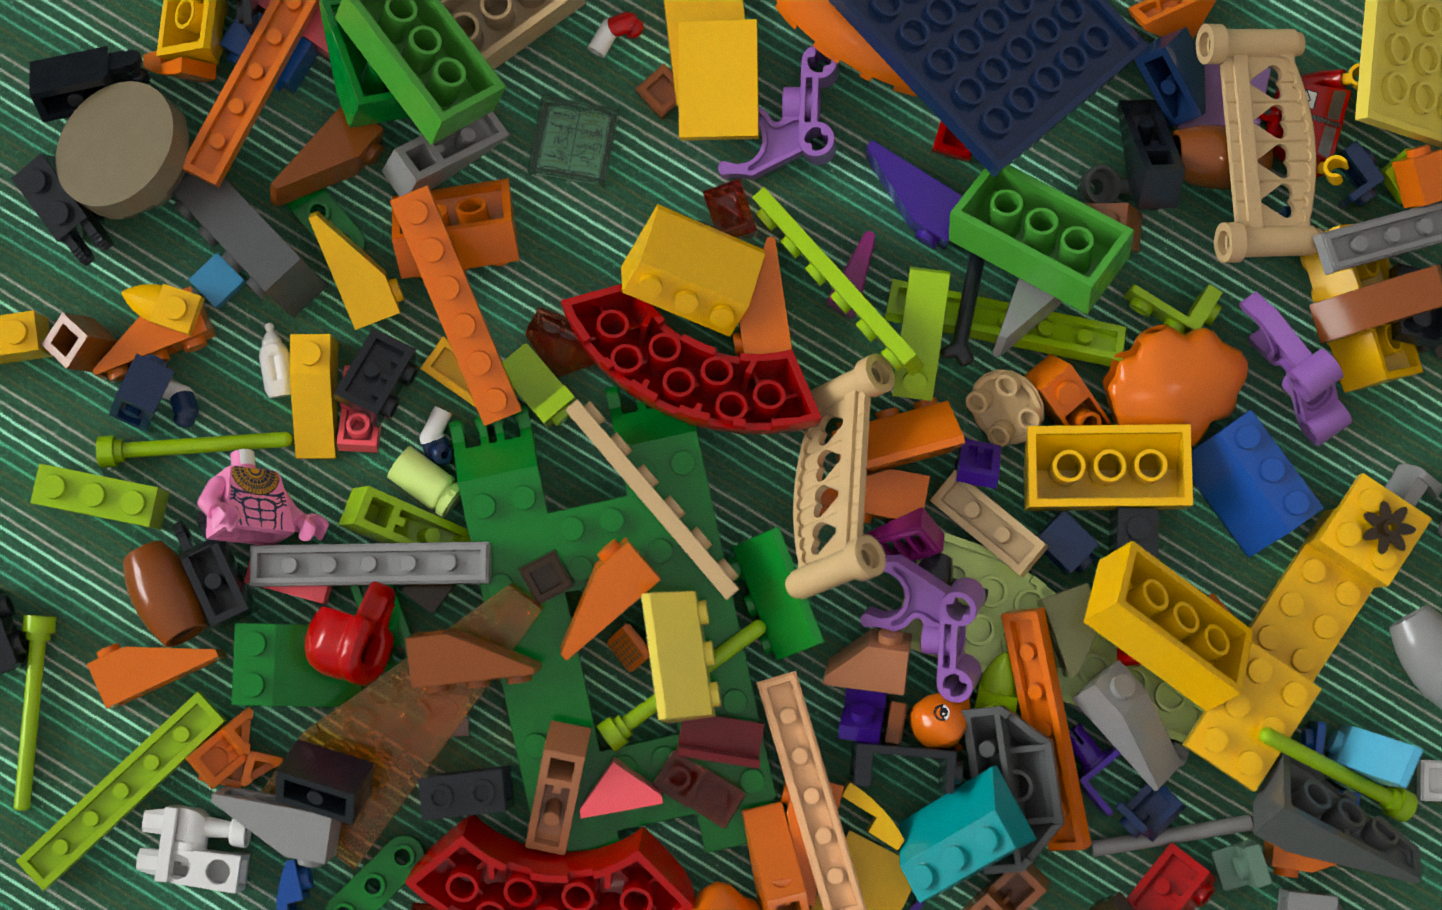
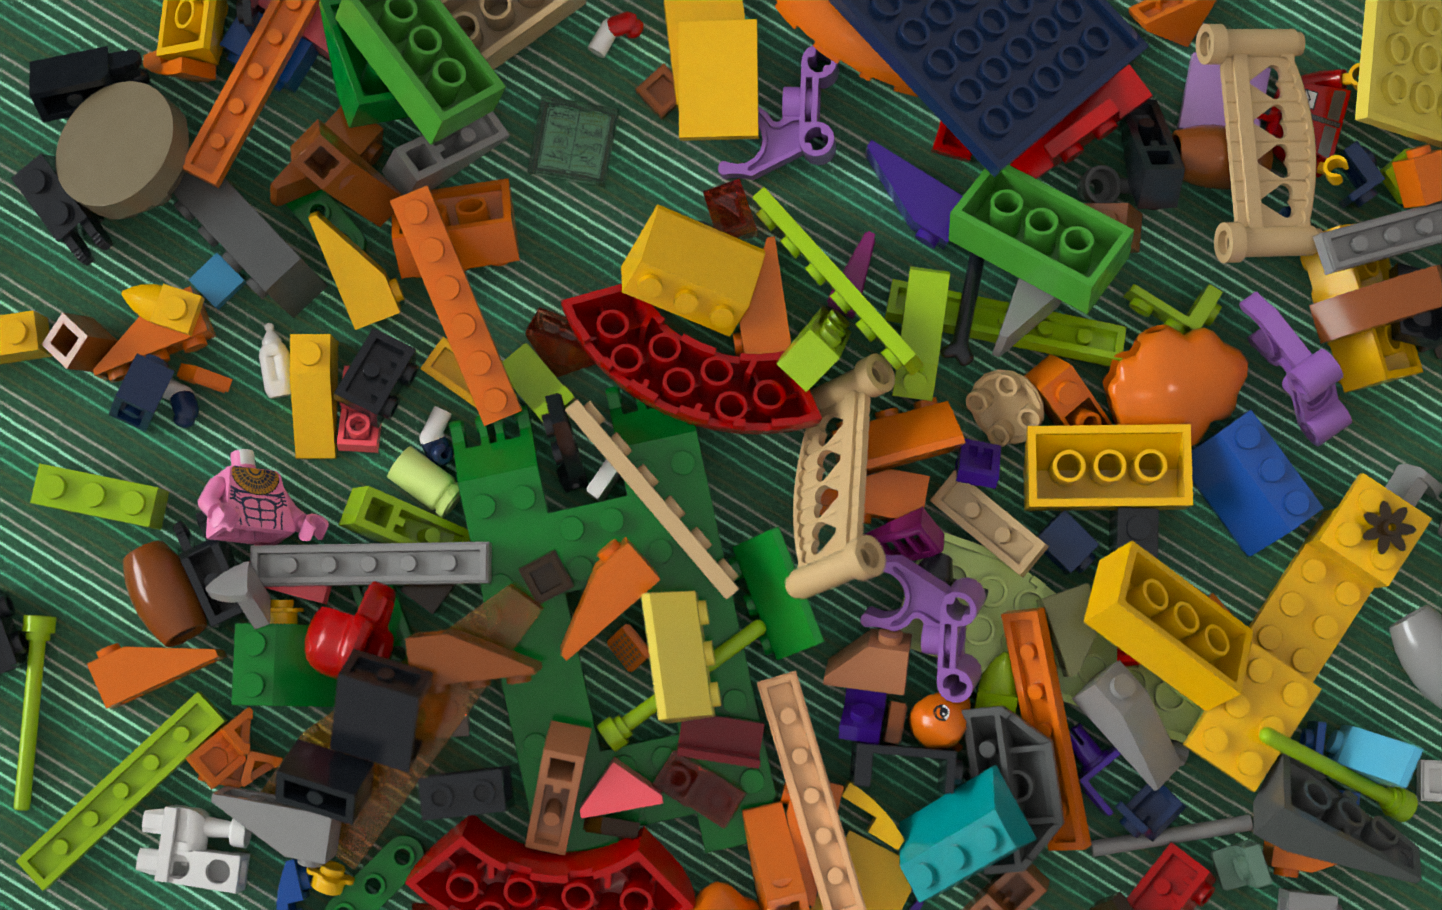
(113, 451): lime piece -> none
(204, 377): none -> orange tile
(244, 587): none -> light grey tile
(284, 612): none -> yellow plate
(330, 878): none -> yellow plate
(343, 173): none -> dark orange slope
(379, 710): none -> black panel
(565, 449): none -> black hinge
(603, 481): none -> white tile
(611, 827): none -> dark brown tile
(816, 348): none -> lime slope
(1089, 121): none -> red bracket
(1175, 76): dark blue slope -> none

